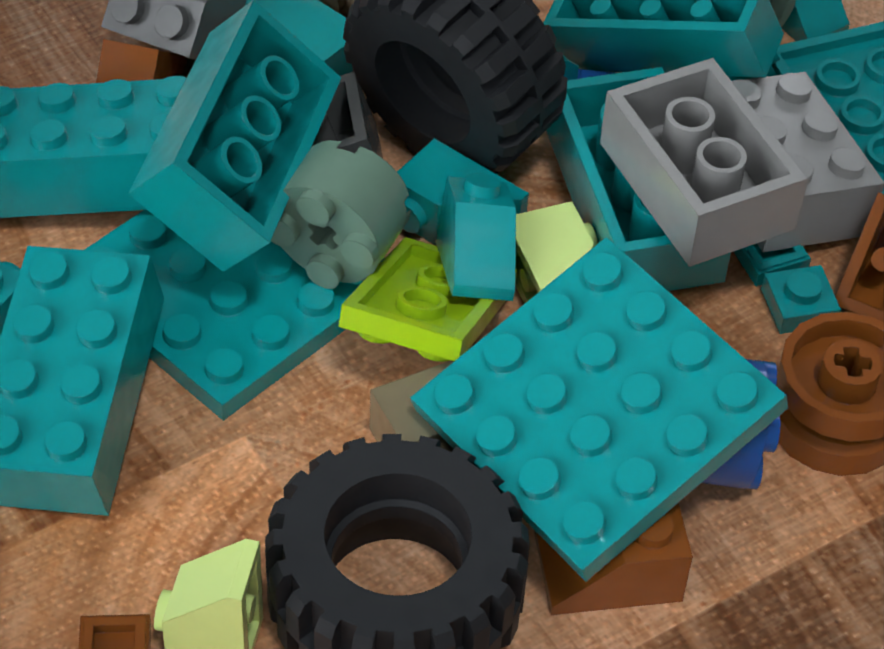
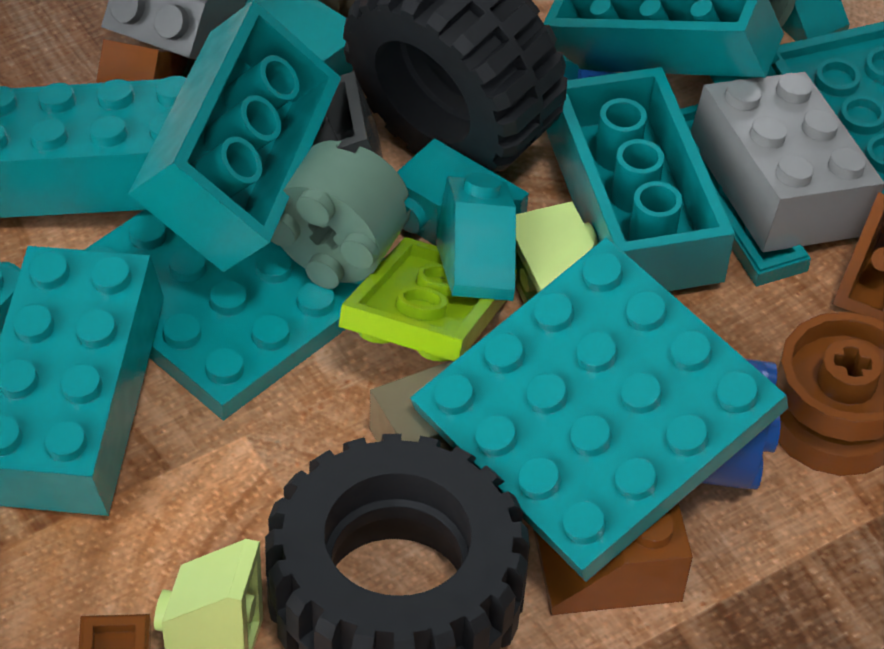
(702, 161): light grey brick -> none
(798, 296): teal plate -> none

